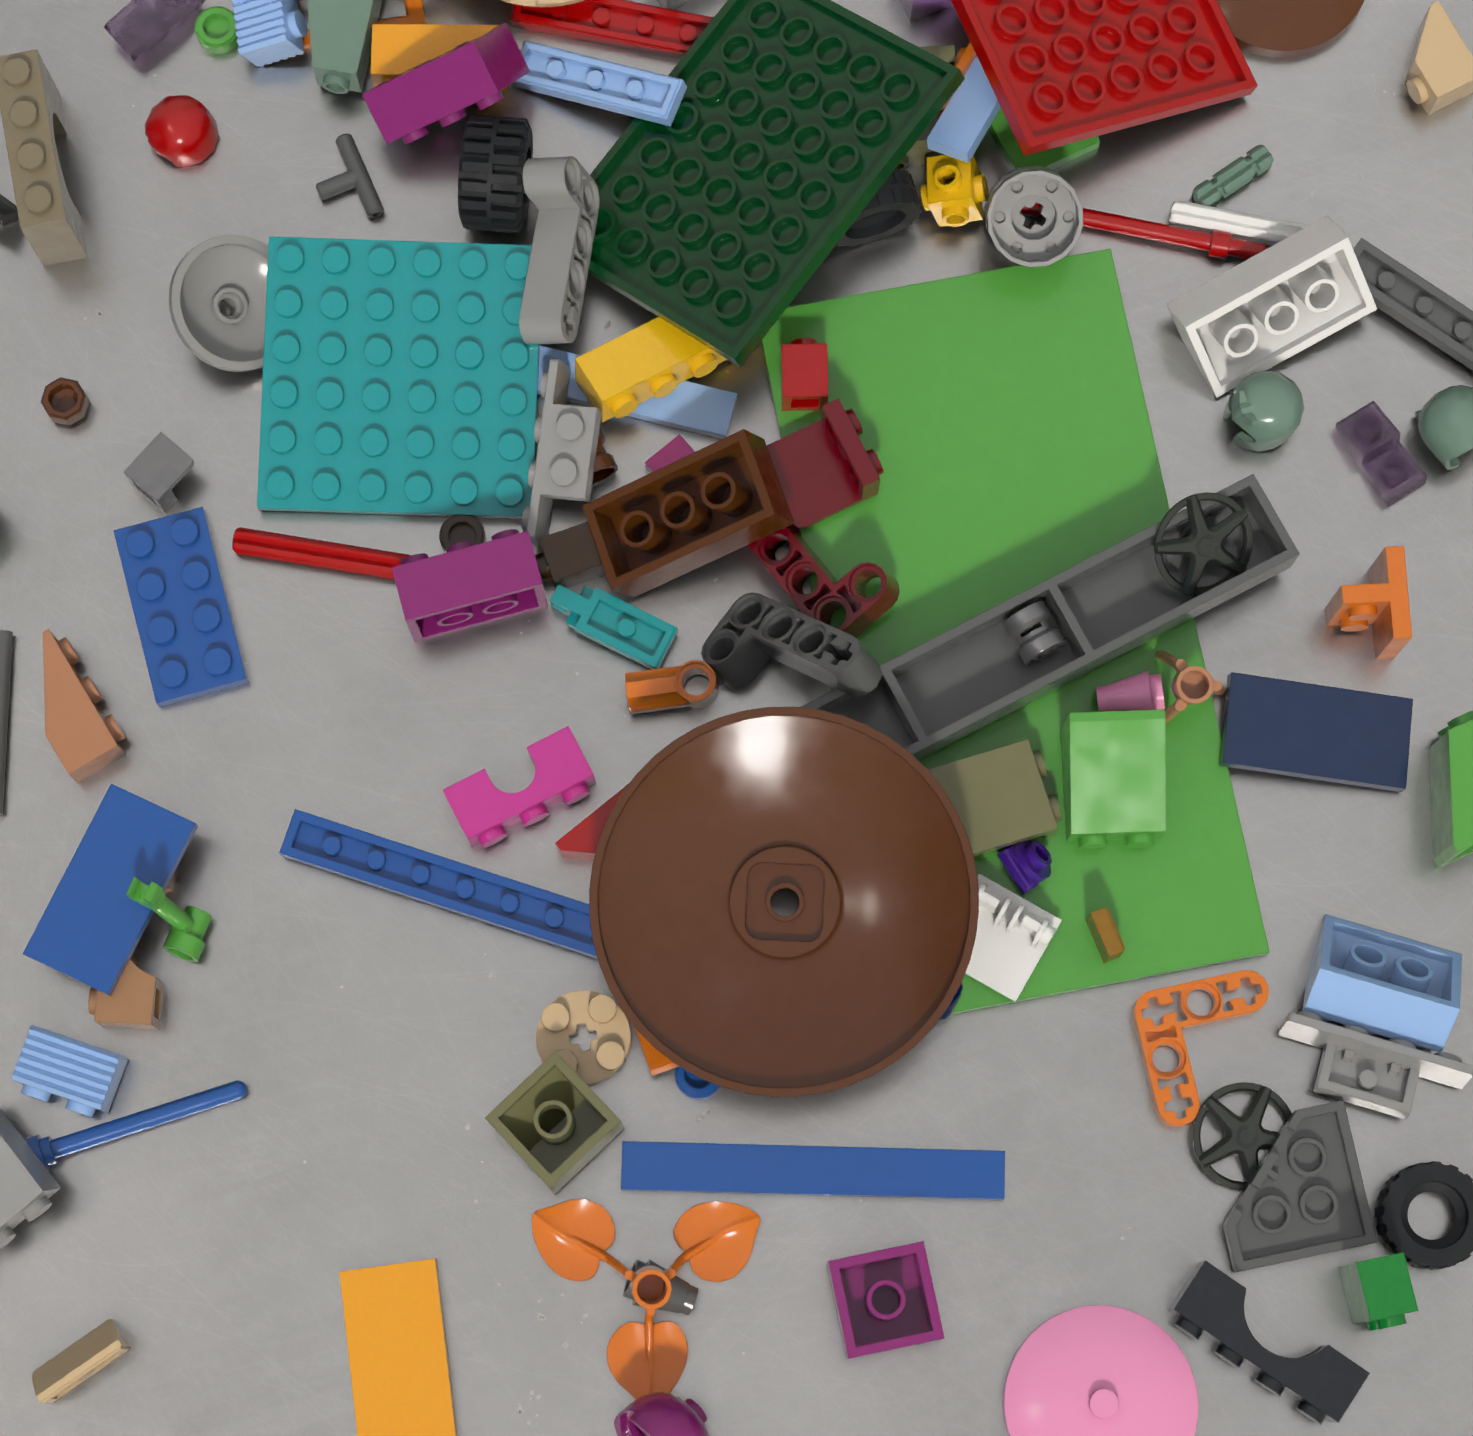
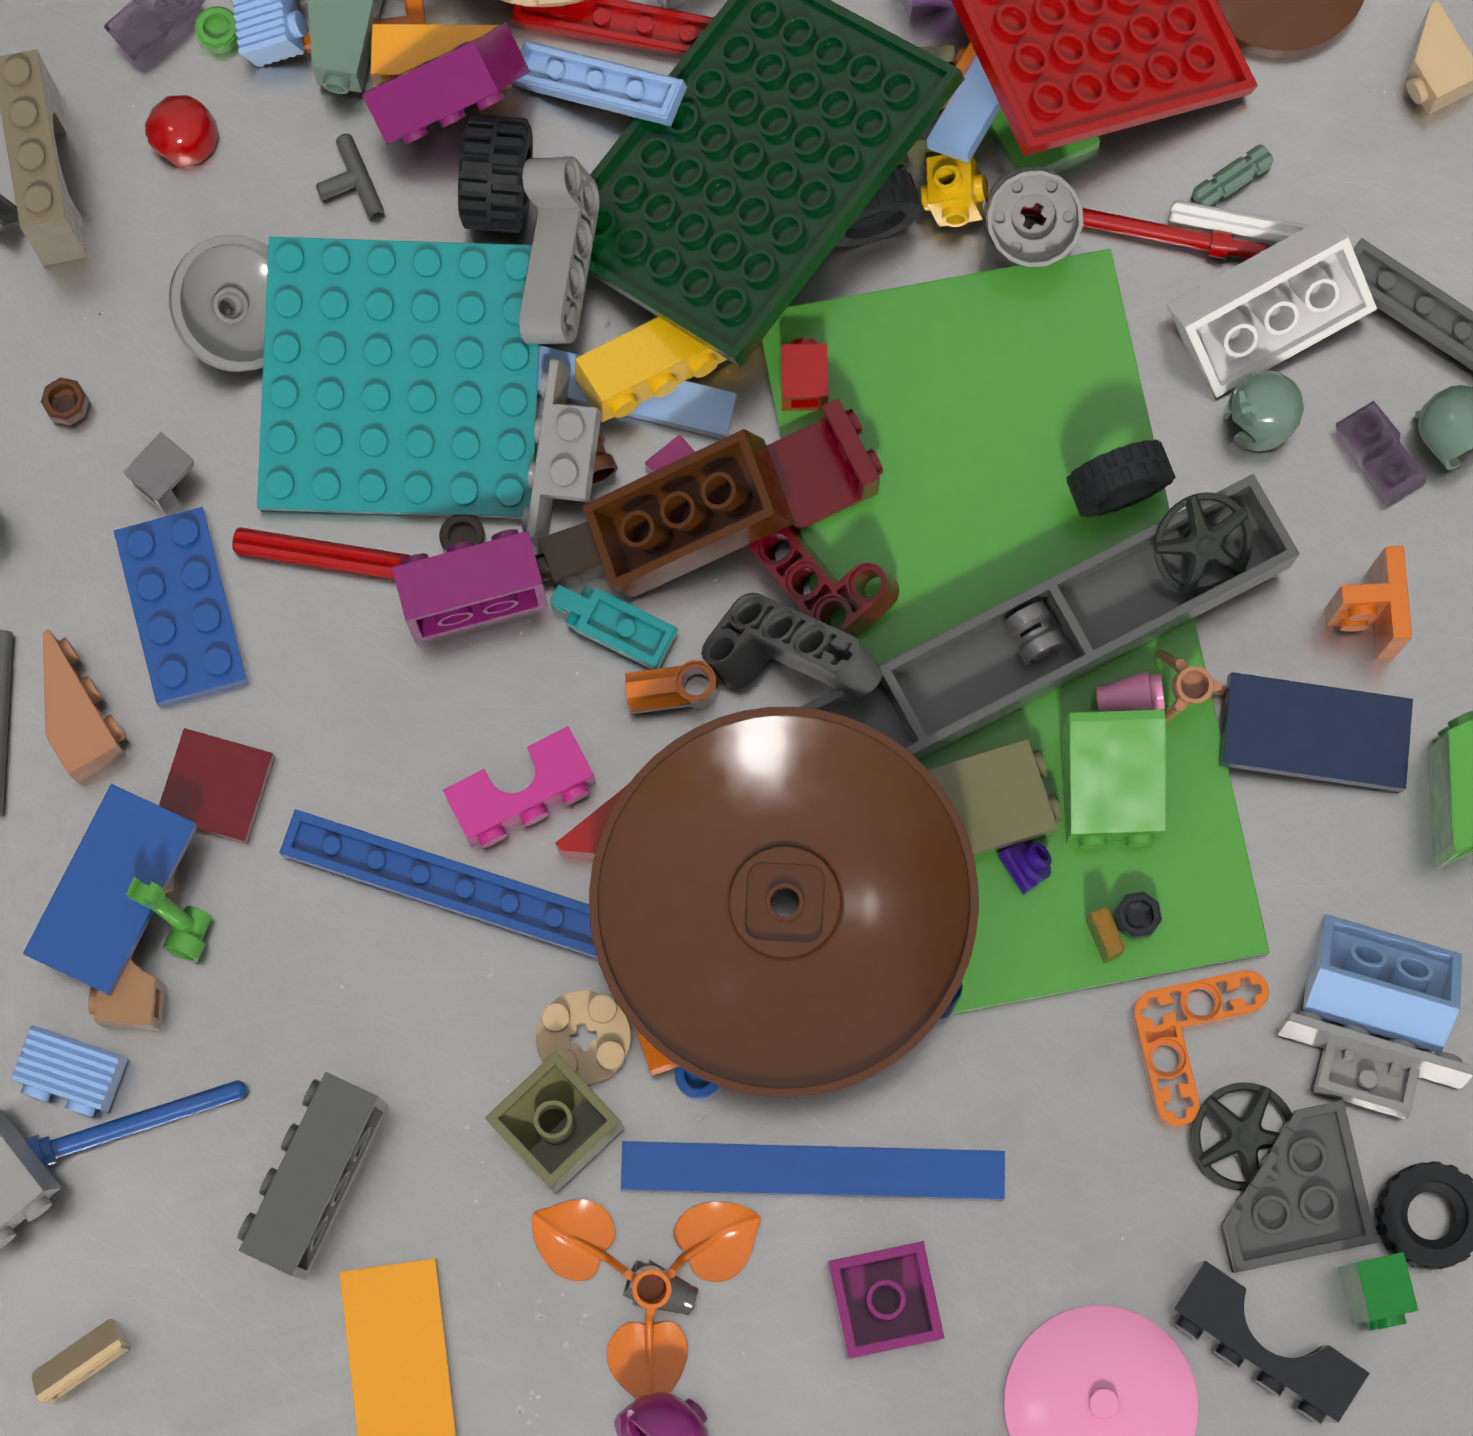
(217, 784): none -> dark red tile
(312, 1176): none -> dark grey brick
(1008, 939): white hinge -> none
(1120, 478): none -> black tyre
(1137, 915): none -> black tile

